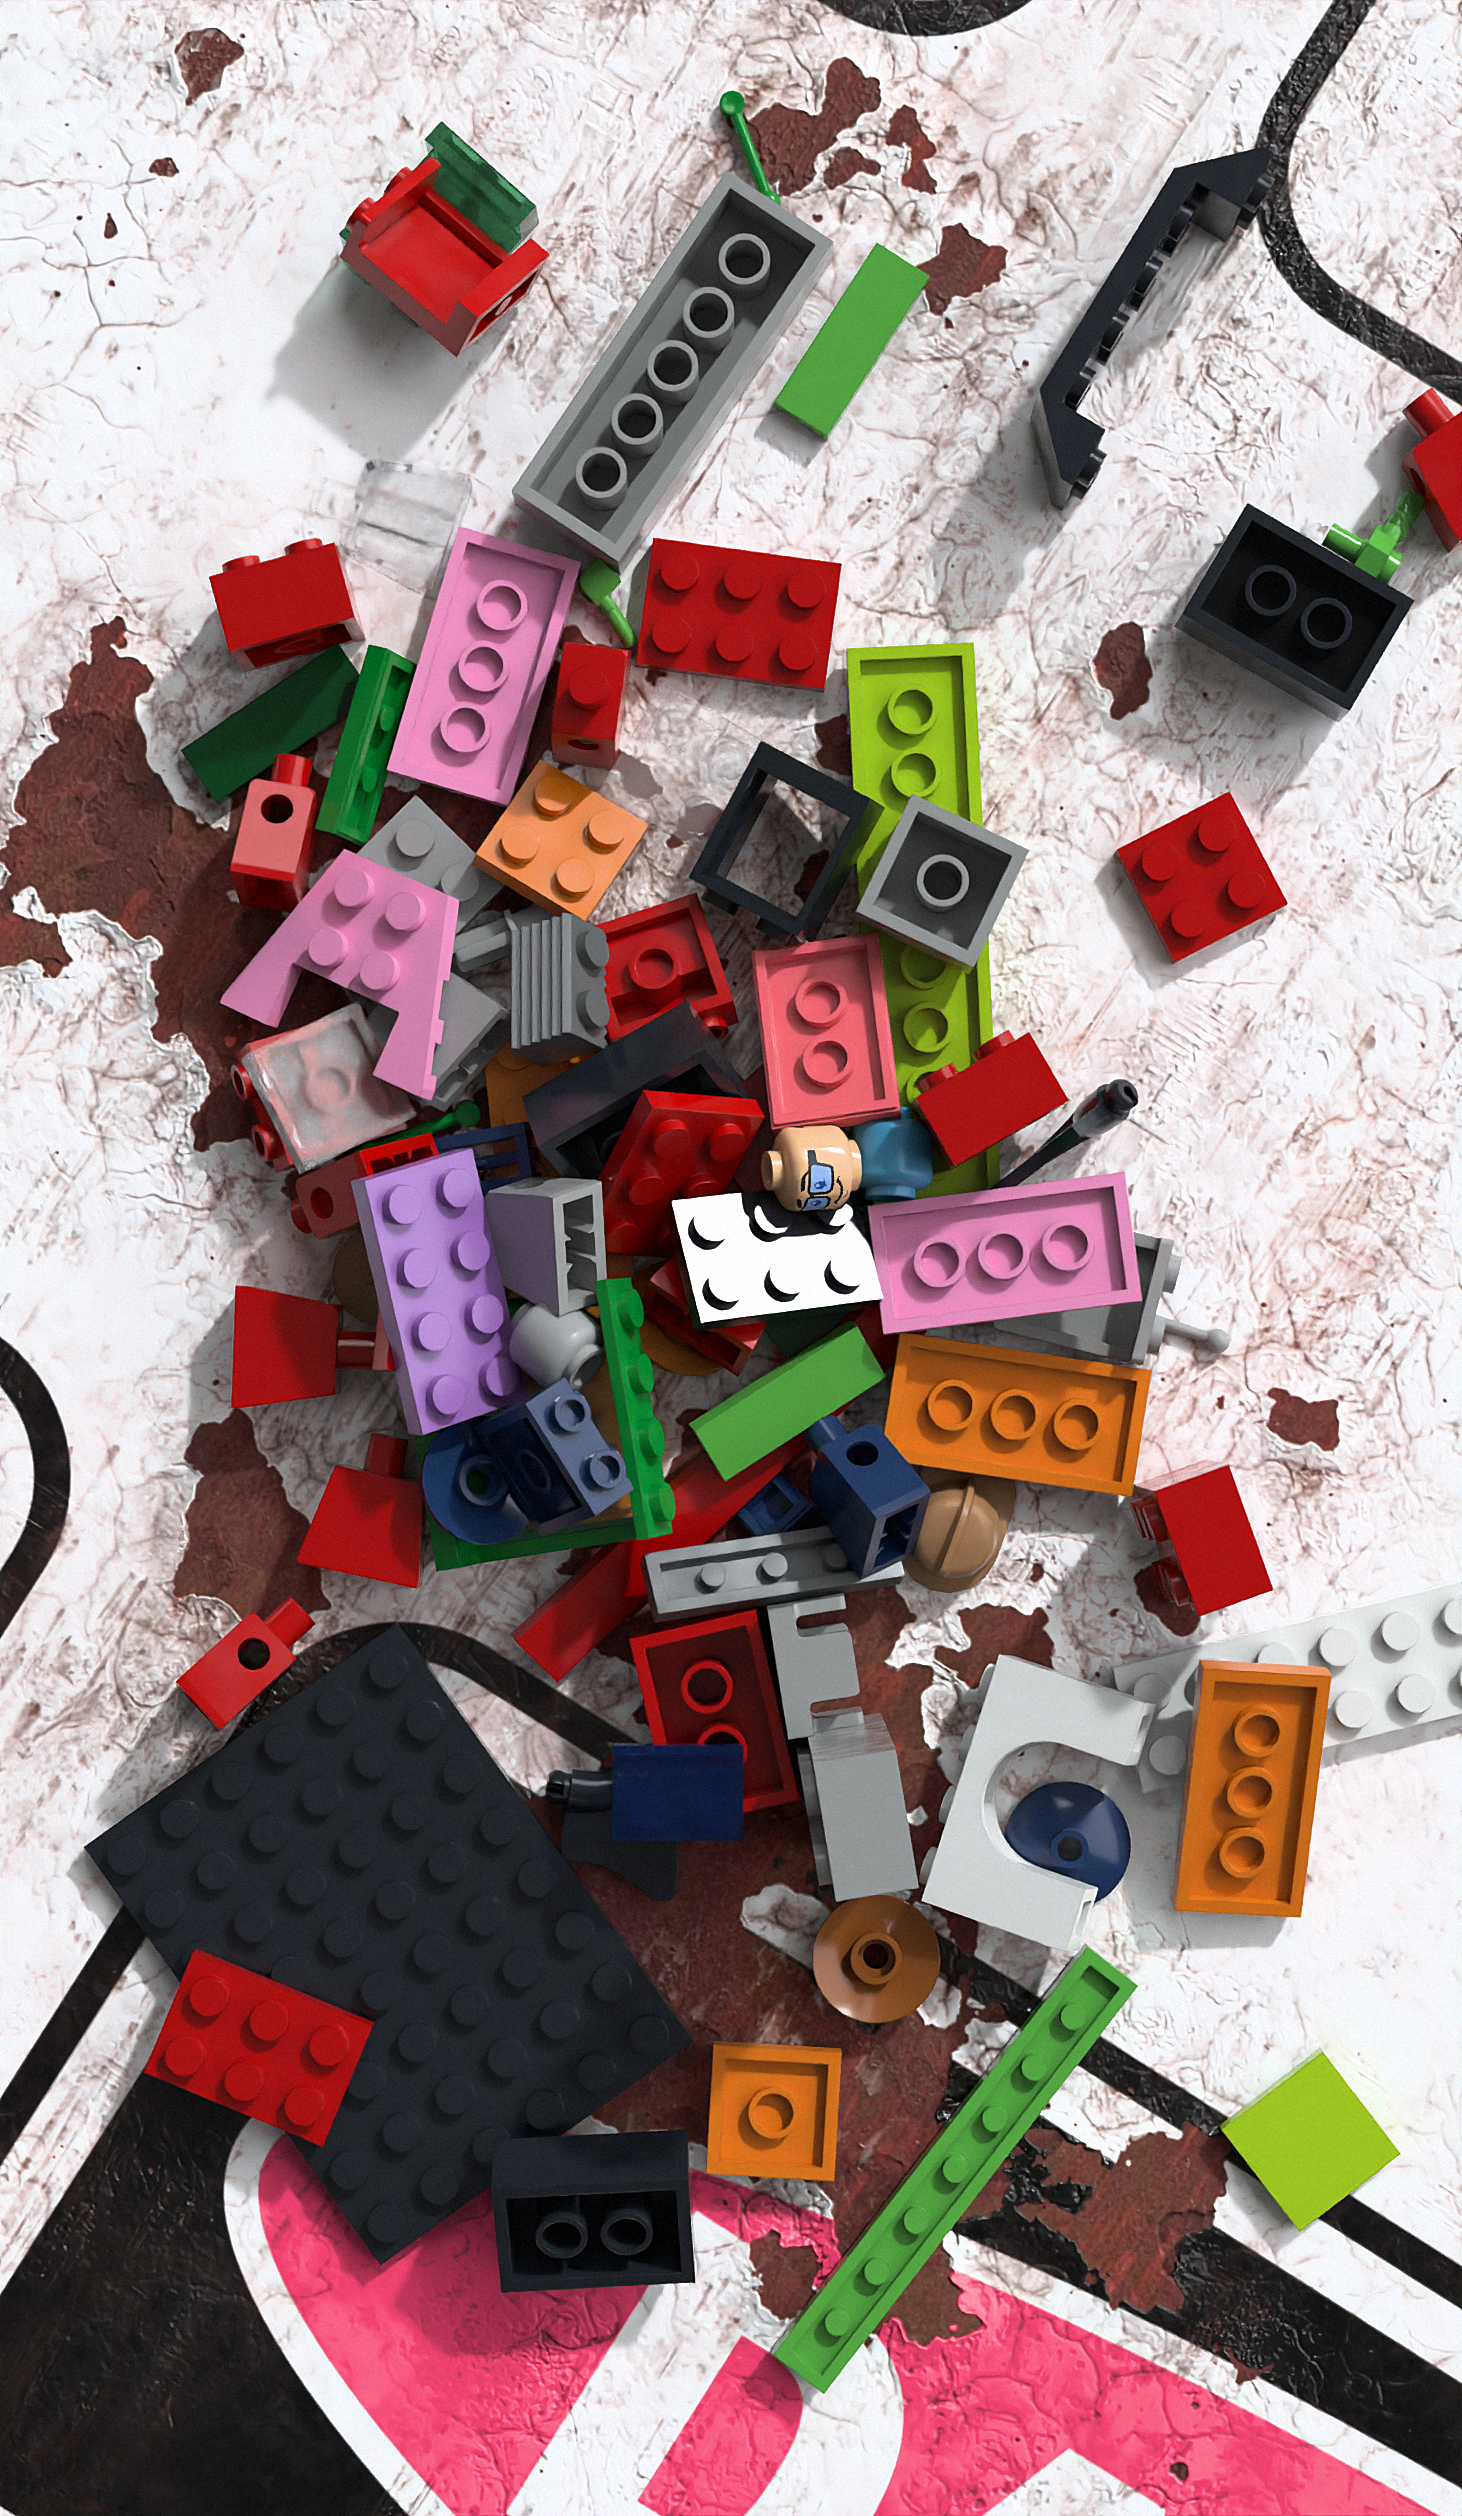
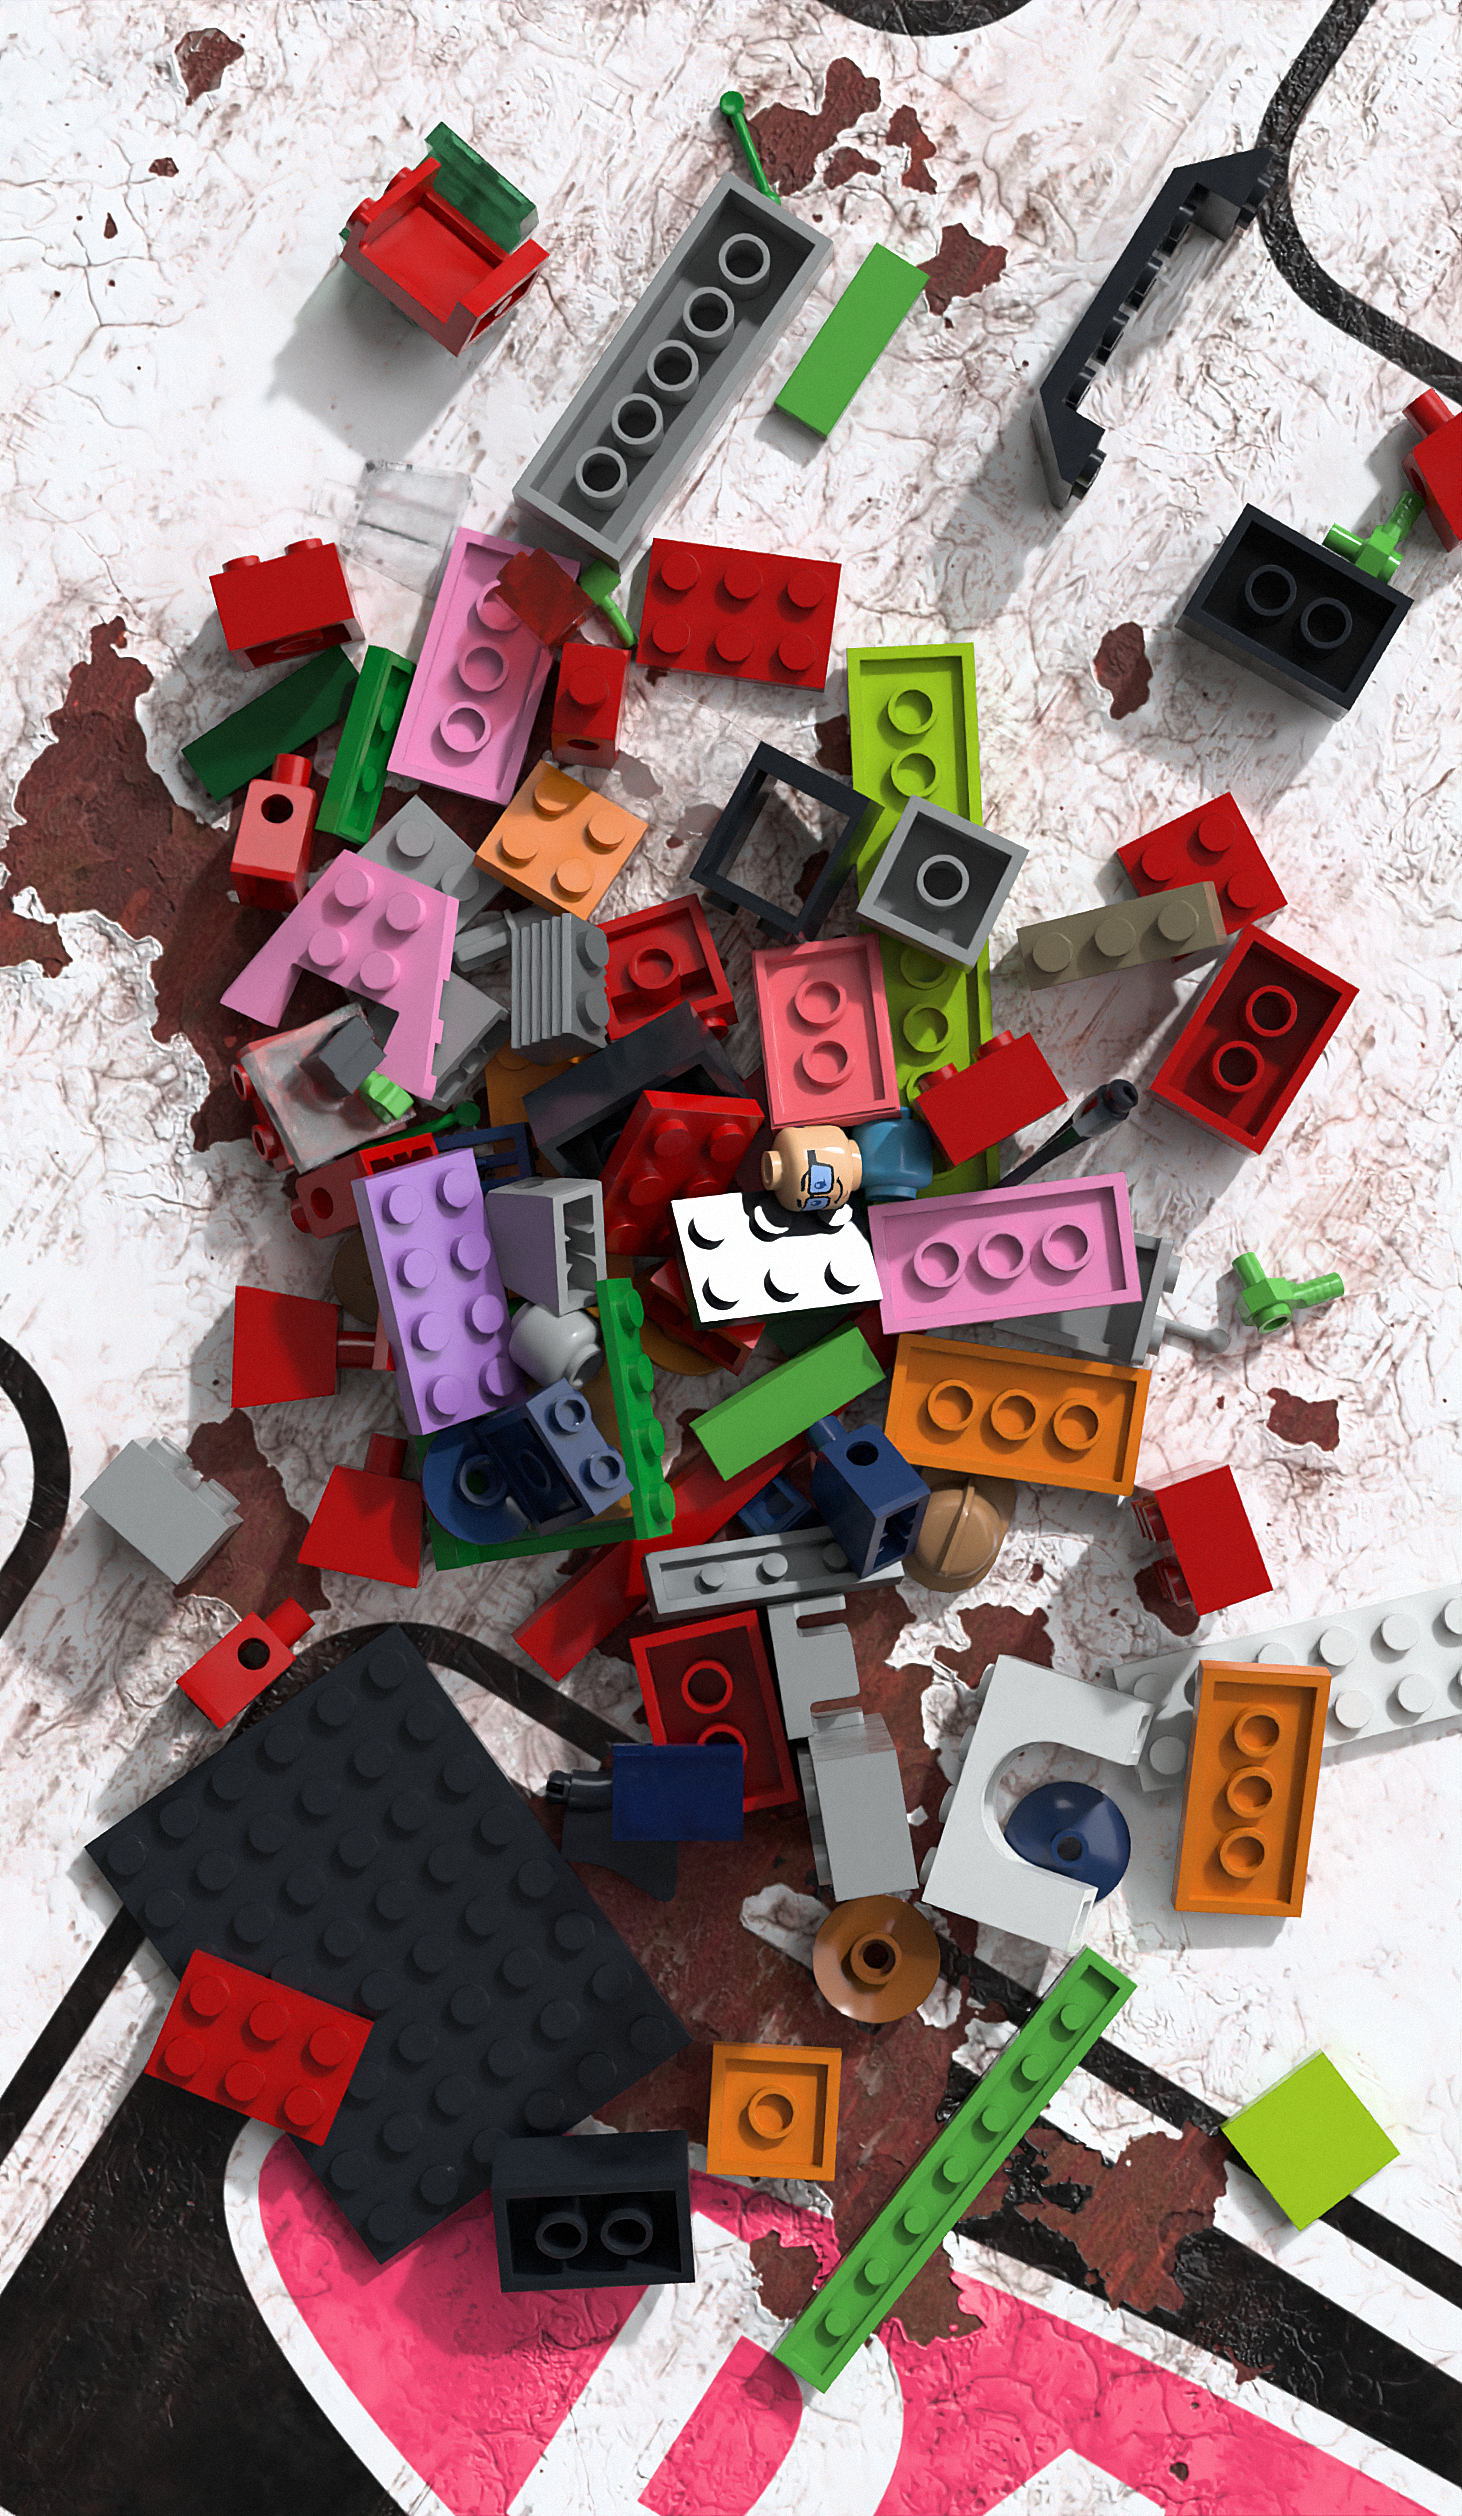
(164, 1506): none -> light grey brick
(347, 1063): none -> black piece
(543, 599): none -> clear red brick
(1122, 935): none -> dark tan brick
(1250, 1041): none -> red brick
(1270, 1300): none -> bright green piece

